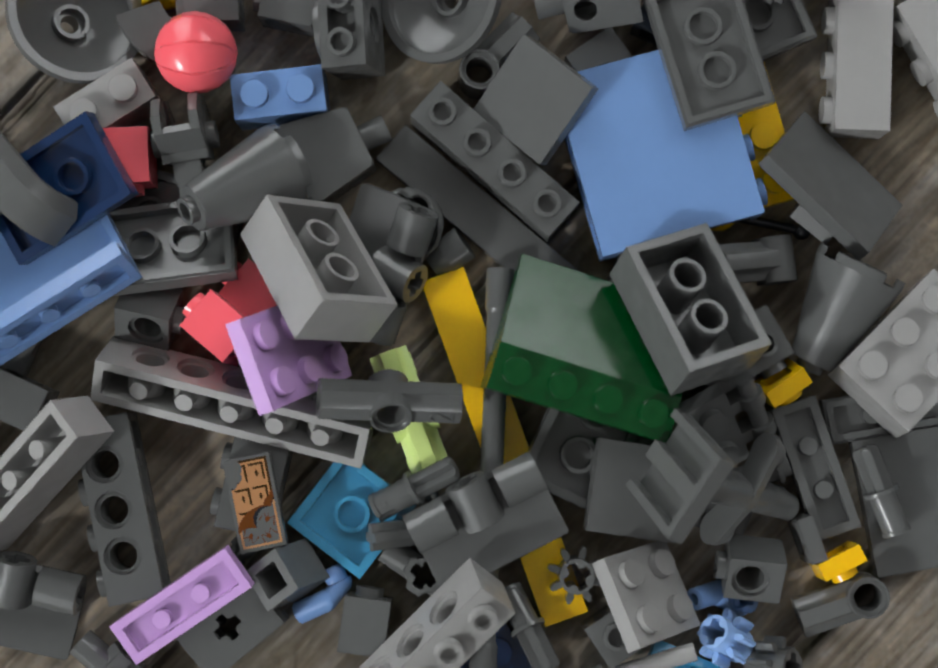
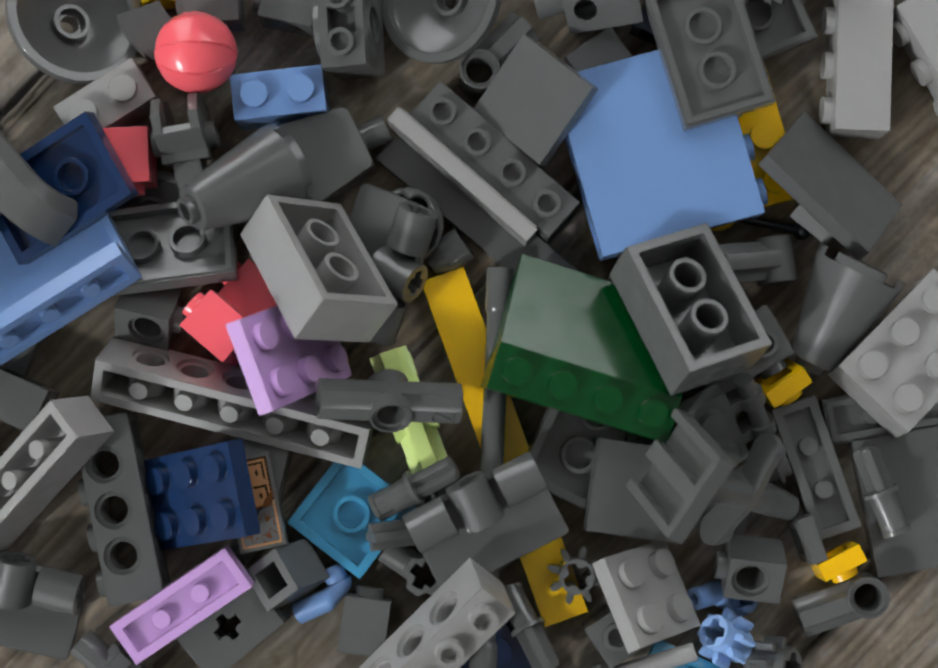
(202, 495): none -> dark blue plate
(462, 176): none -> light grey tile

